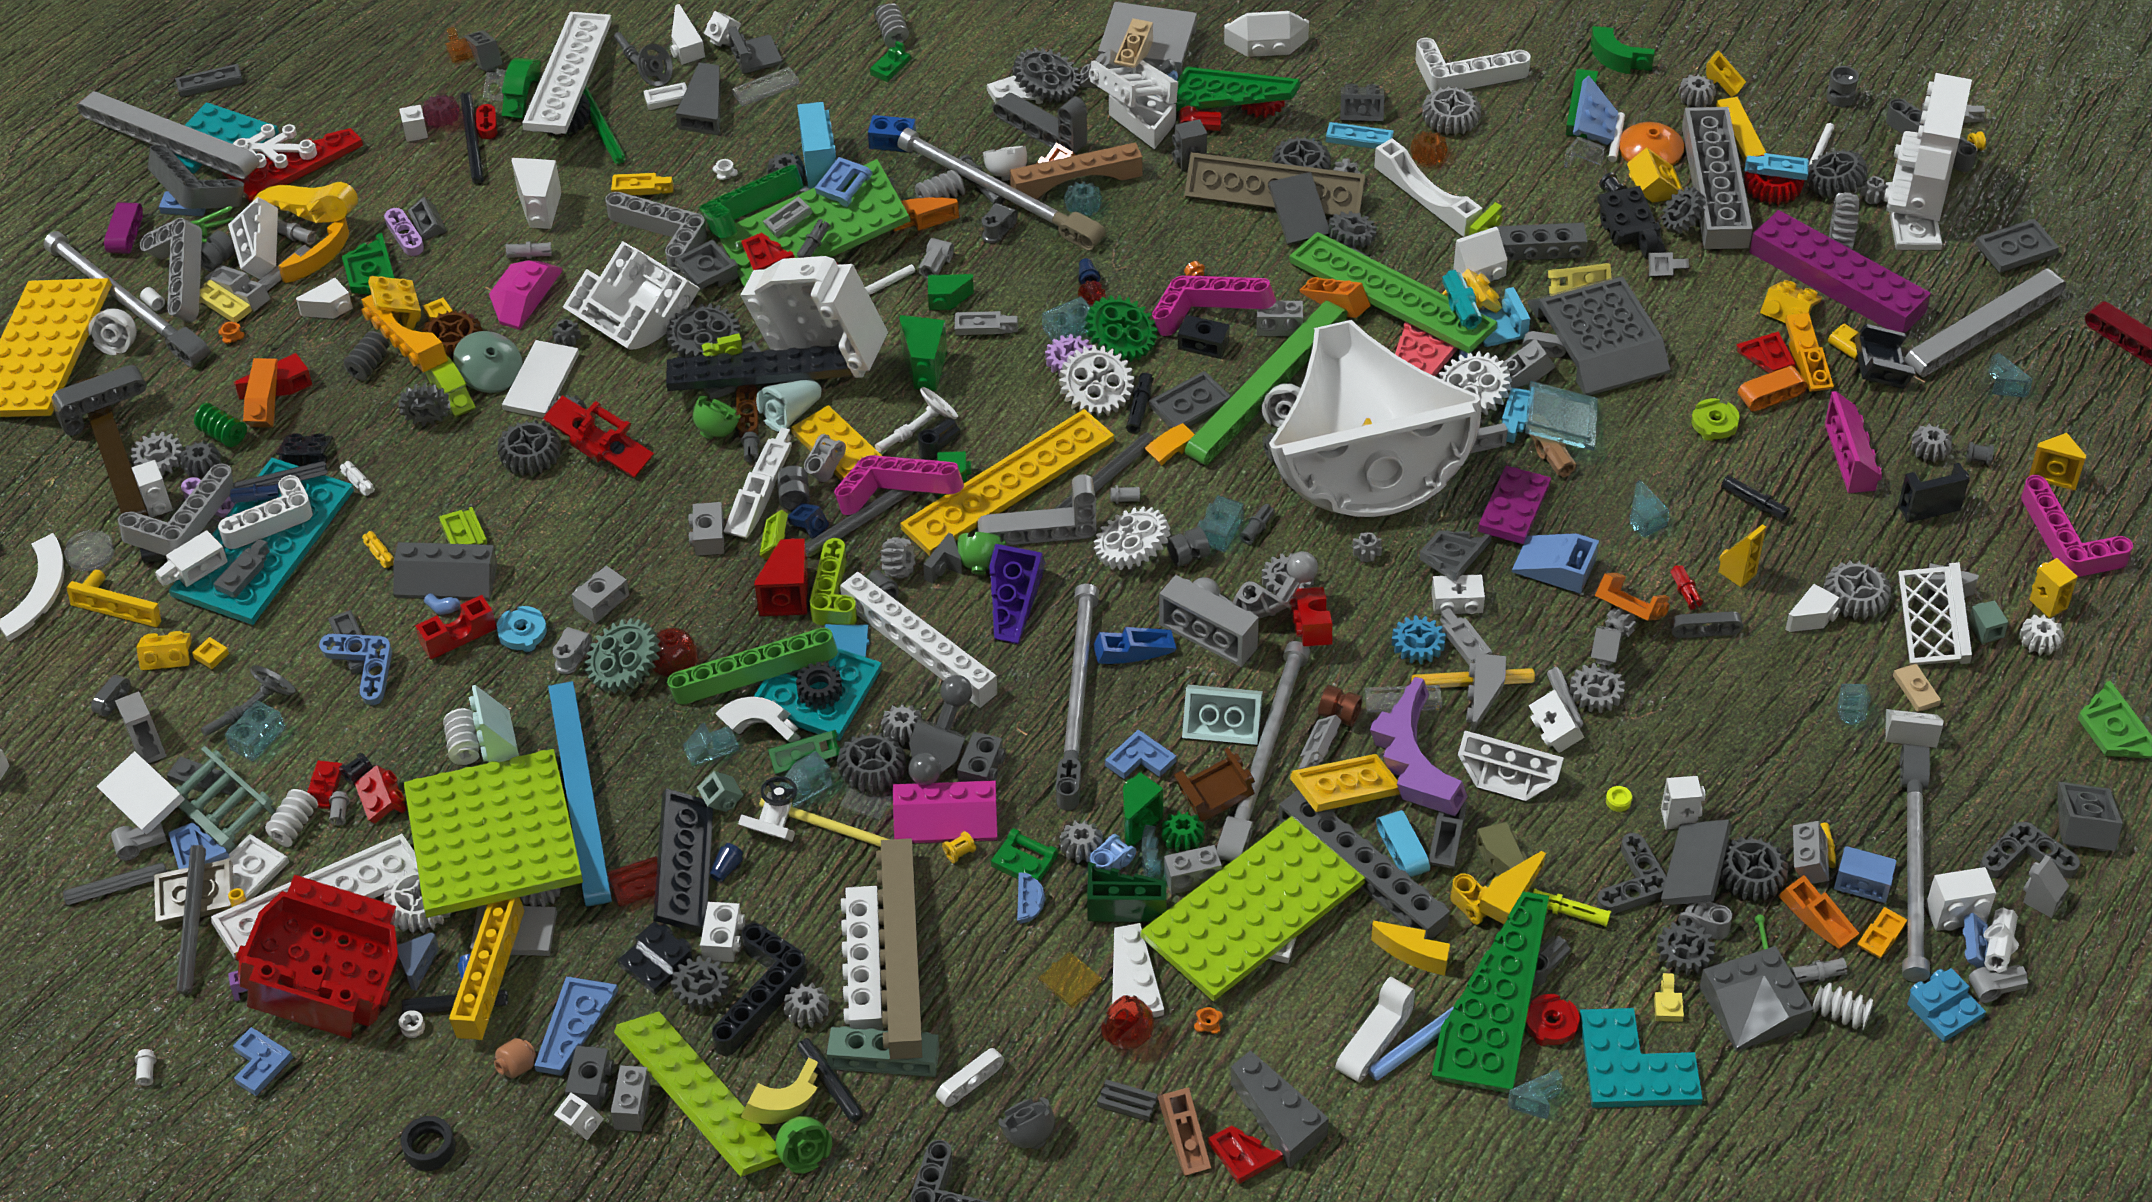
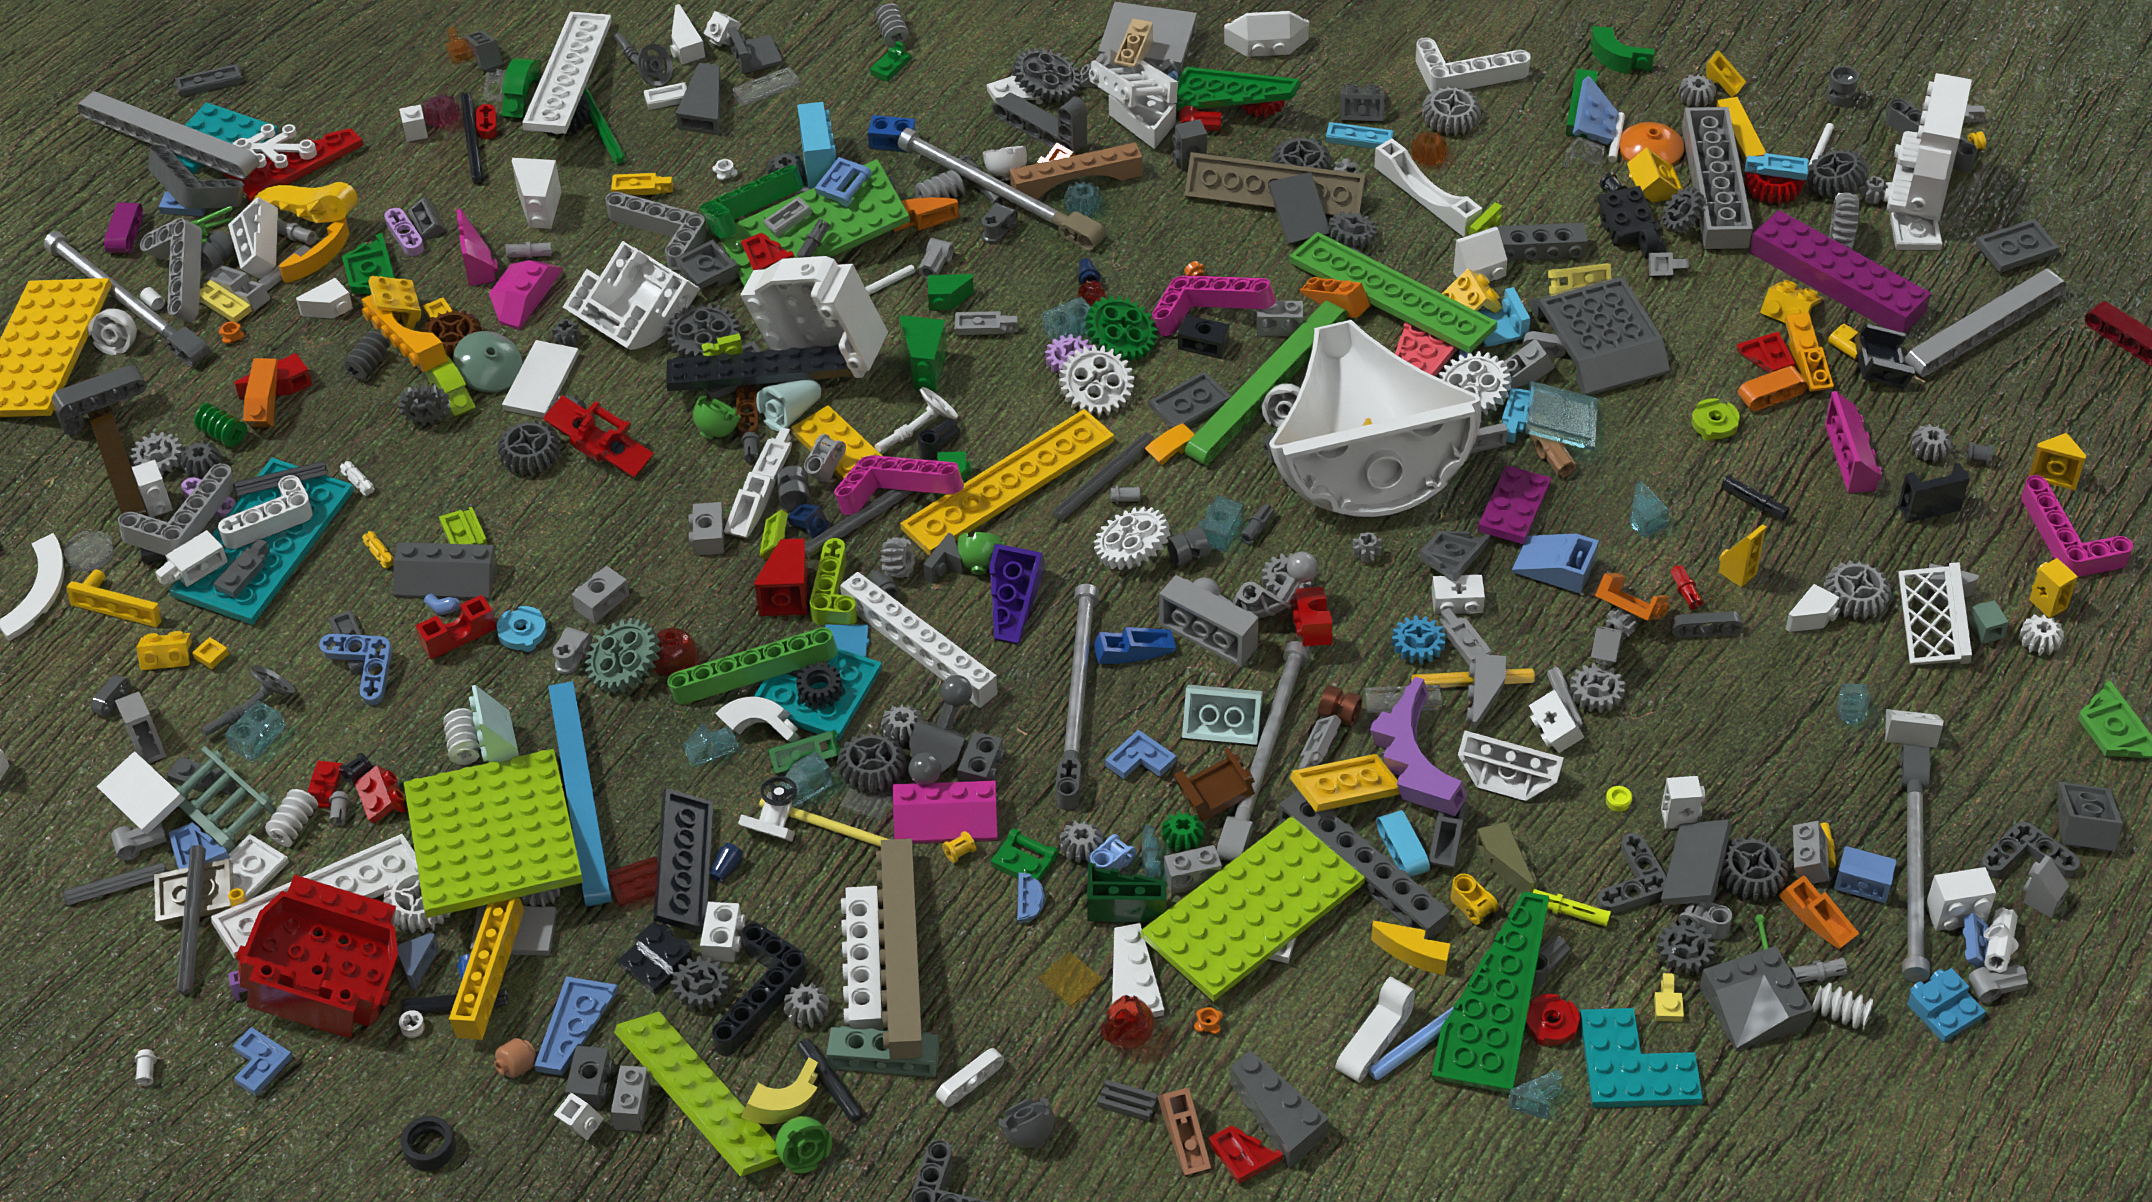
(254, 493): dark blue axle -> none
(310, 447): black hinge -> none
(476, 255): none -> dark pink wedge
(720, 791): sand green brick -> none
(1048, 524): light grey beam -> none
(1140, 806): green slope -> none
(1141, 396): black pin -> none
(1461, 299): teal piece -> none
(1506, 888): yellow slope -> none
(1882, 933): light orange slope -> none
(1916, 687): tan plate -> none
(2008, 378): clear light blue slope -> none

